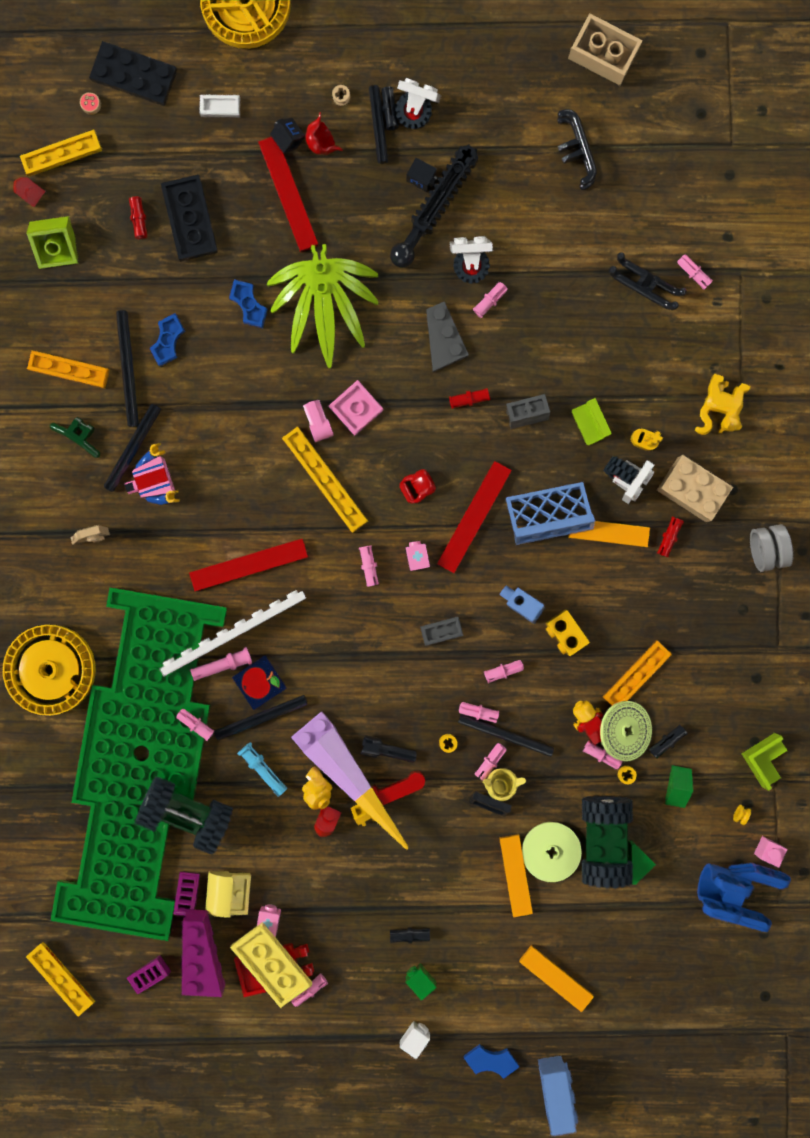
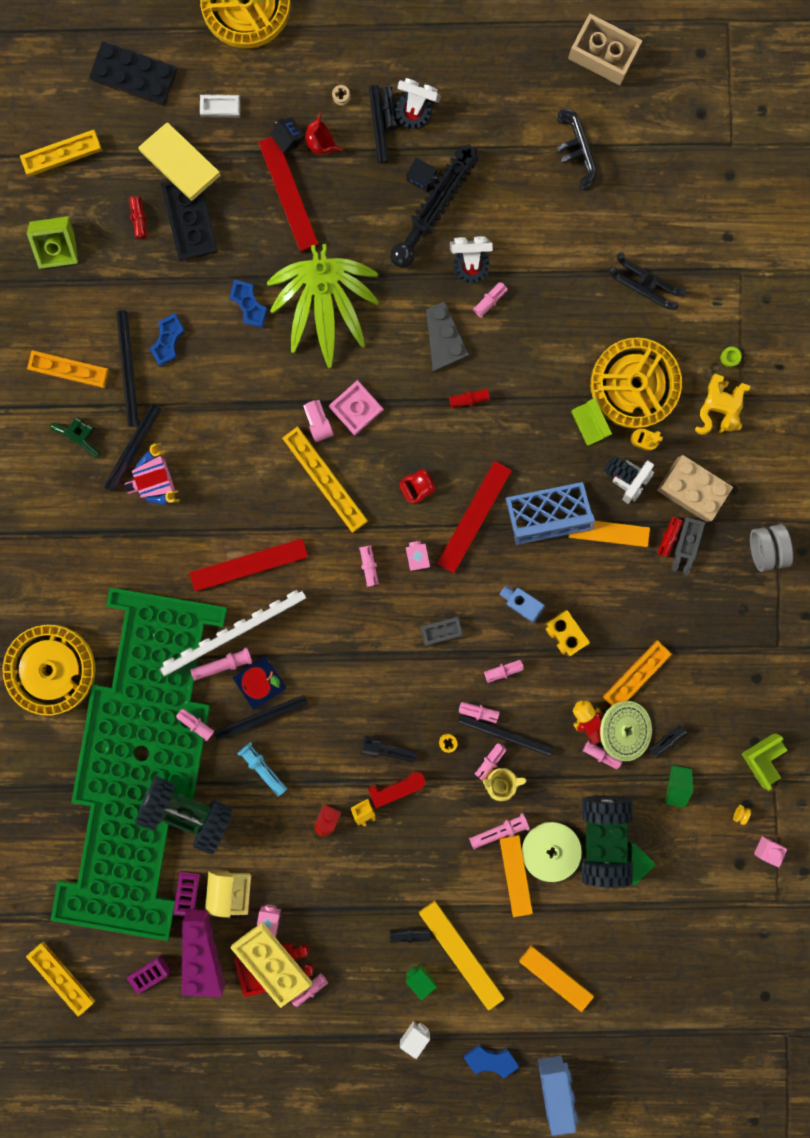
(28, 190): red plate -> none
(90, 103): tile -> none
(90, 534): tan wing -> none
(179, 161): none -> light yellow tile
(316, 790): yellow head -> none
(328, 751): lavender plate -> none
(461, 955): none -> yellow tile
(477, 841): none -> bright pink pin
(490, 804): black tile -> none
(528, 411): dark grey hinge -> none
(629, 780): yellow bush -> none
(649, 375): none -> yellow piece
(688, 543): none -> dark grey hinge
(694, 271): bright pink axle -> none
(725, 890): blue piece -> none
(731, 357): none -> lime tile

